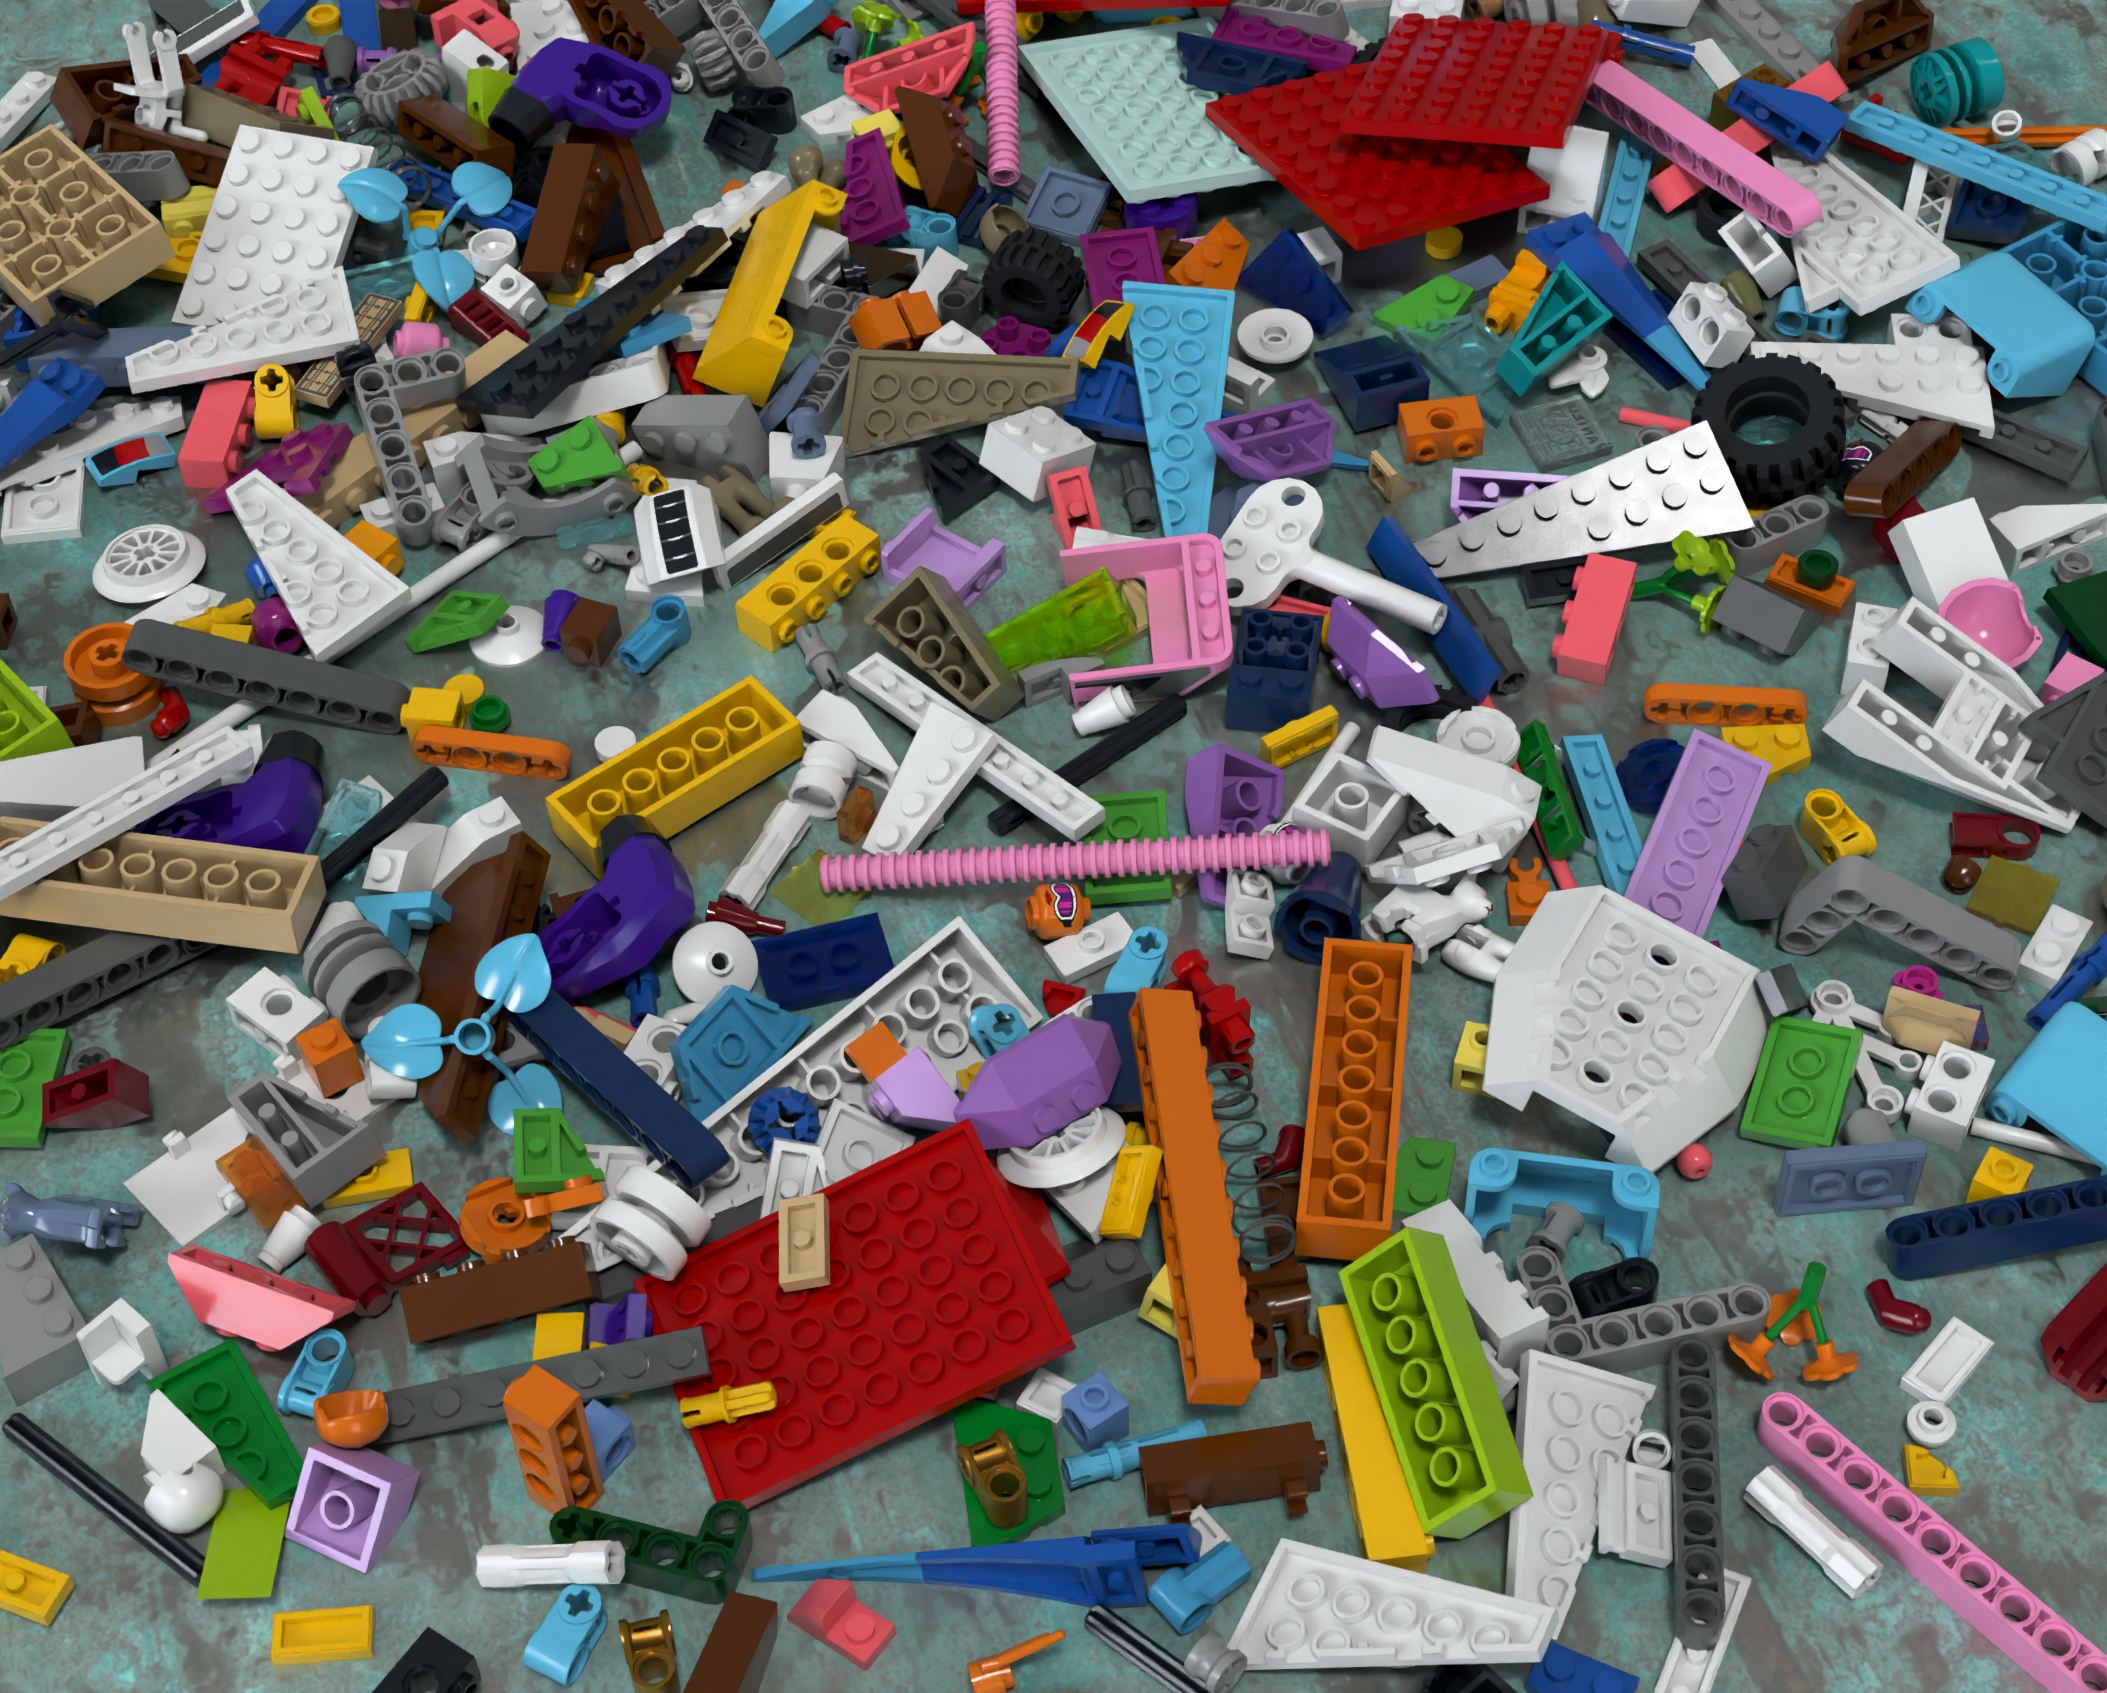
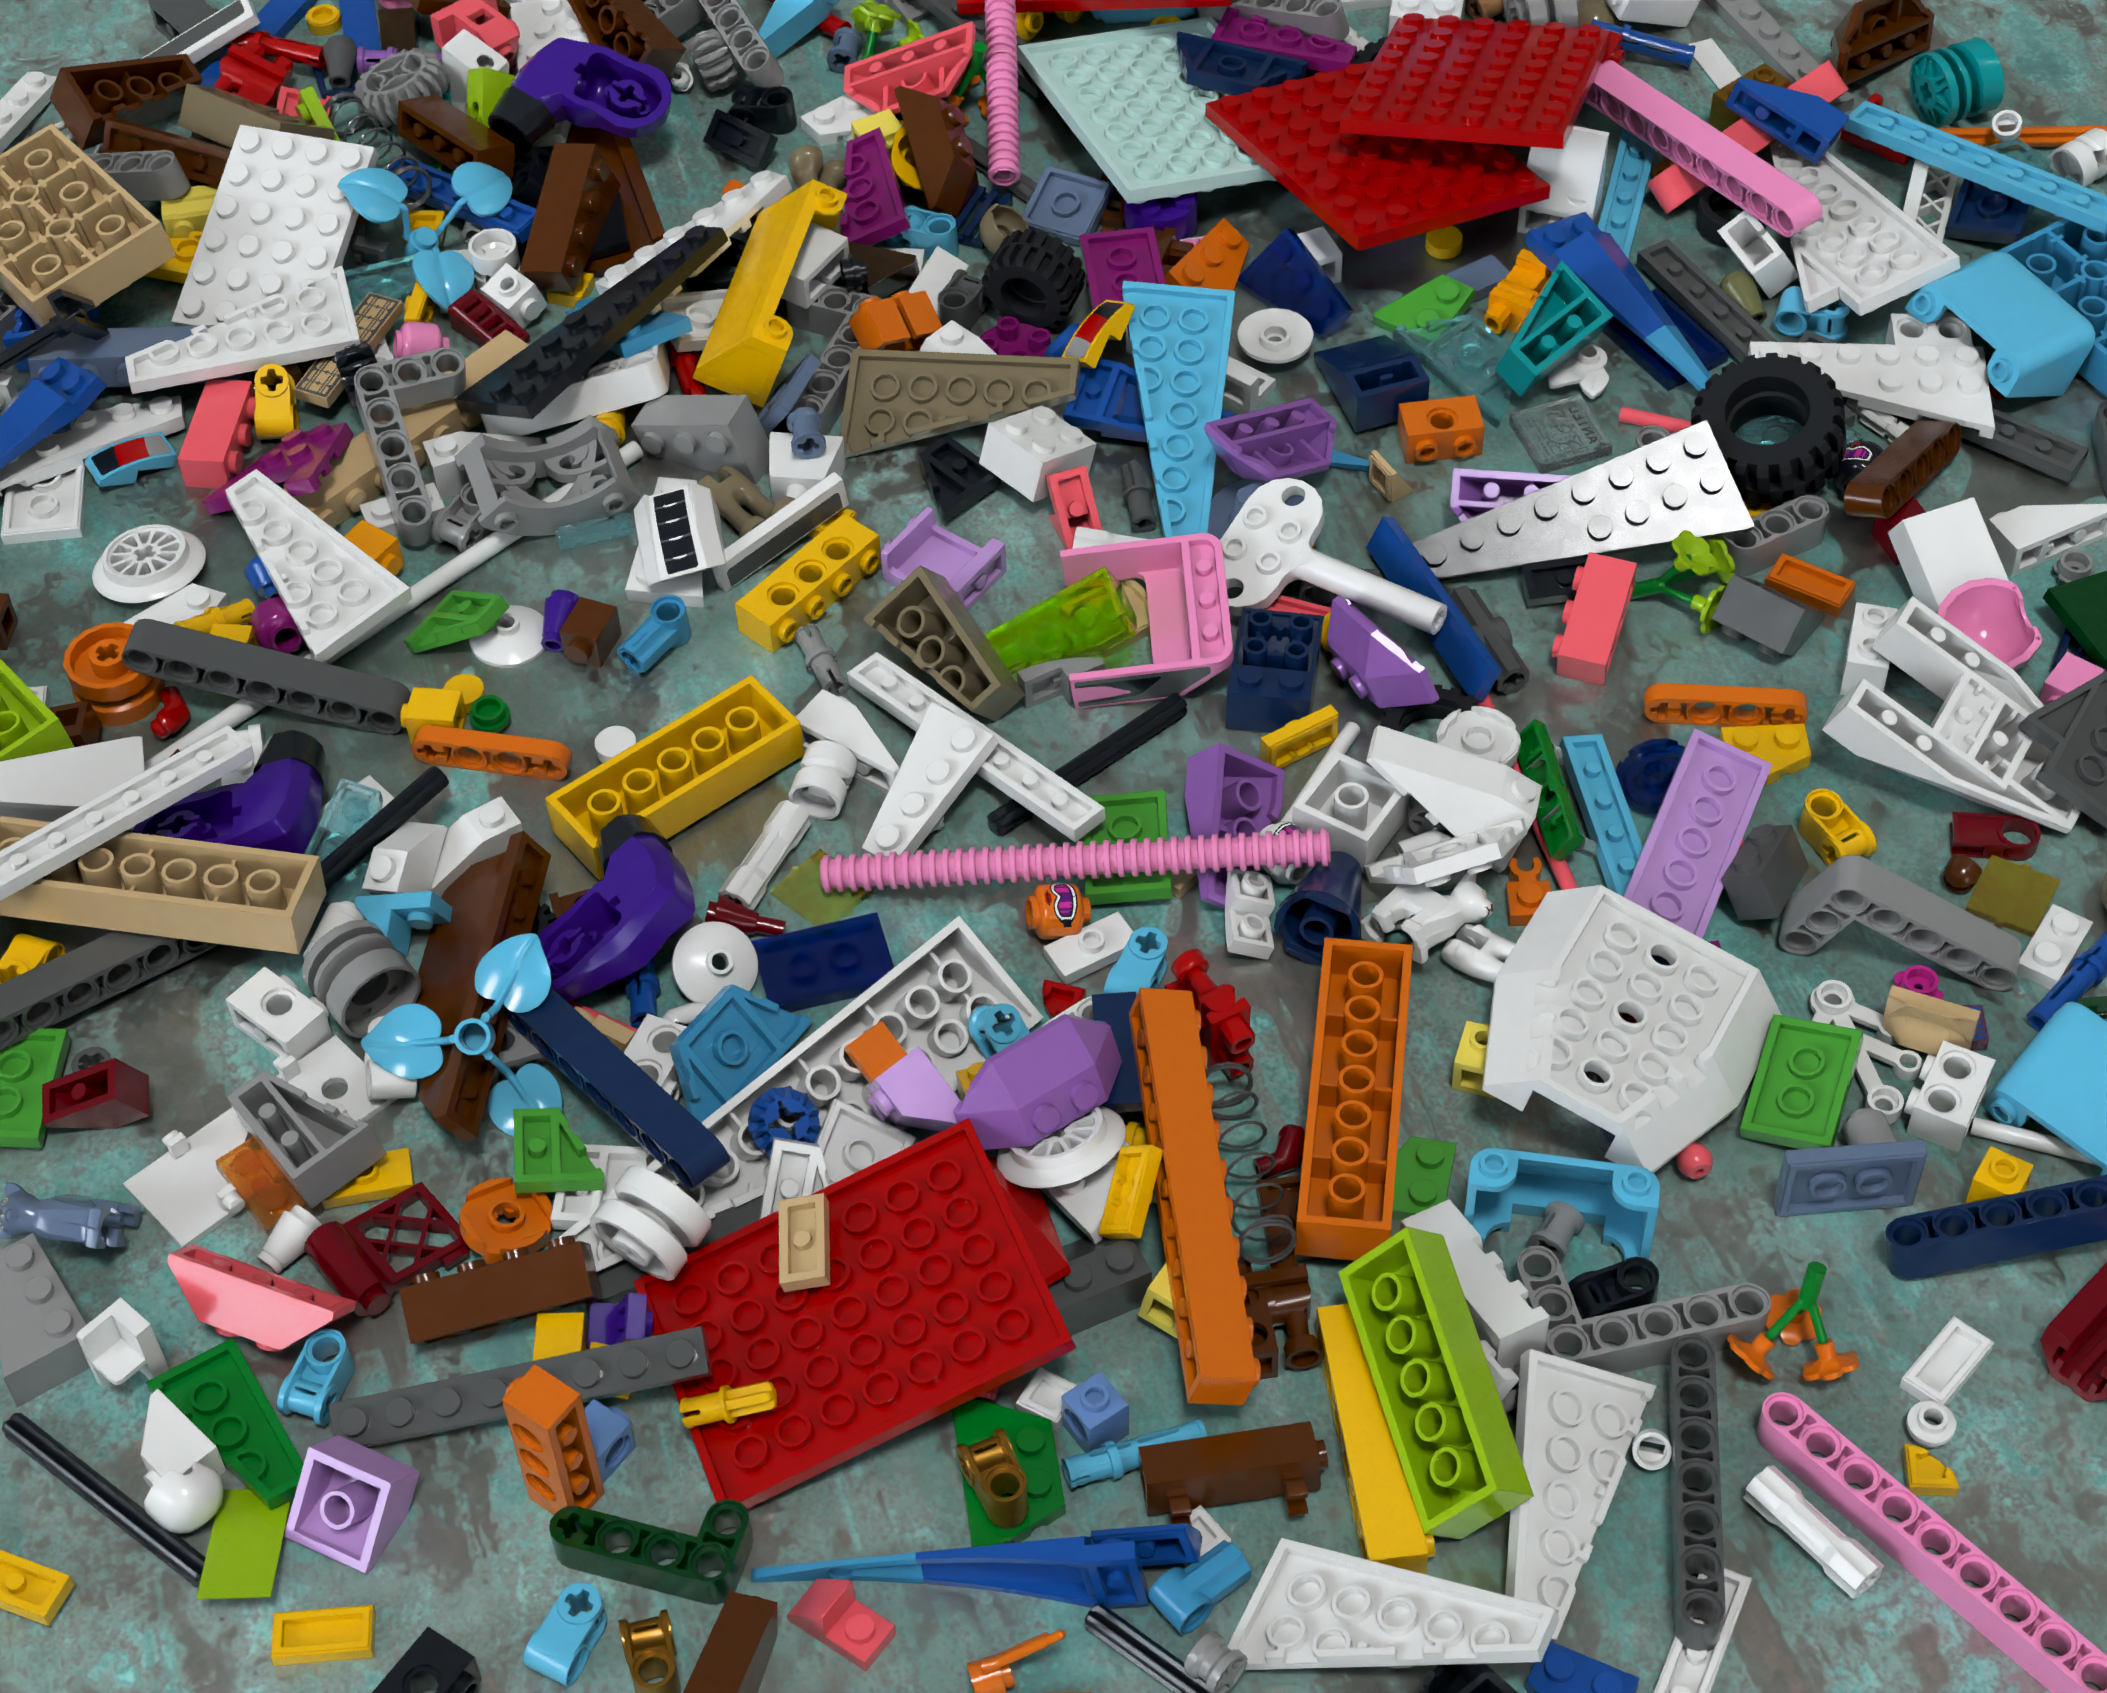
(153, 93): white piece -> none
(329, 1057): orange brick -> none
(351, 1417): orange hair -> none
(550, 1564): white axle -> none
(576, 459): bright green wing -> none
(578, 1192): orange plate -> none
(602, 553): light grey arm -> none
(646, 475): yellow pin -> none
(856, 815): clear orange plate -> none
(1105, 711): white cone -> none
(1635, 1512): white plate -> none
(1711, 324): white brick -> none
(1781, 990): dark grey tile -> none
(1817, 568): dark green tile -> none
(1896, 1313): dark red arm -> none

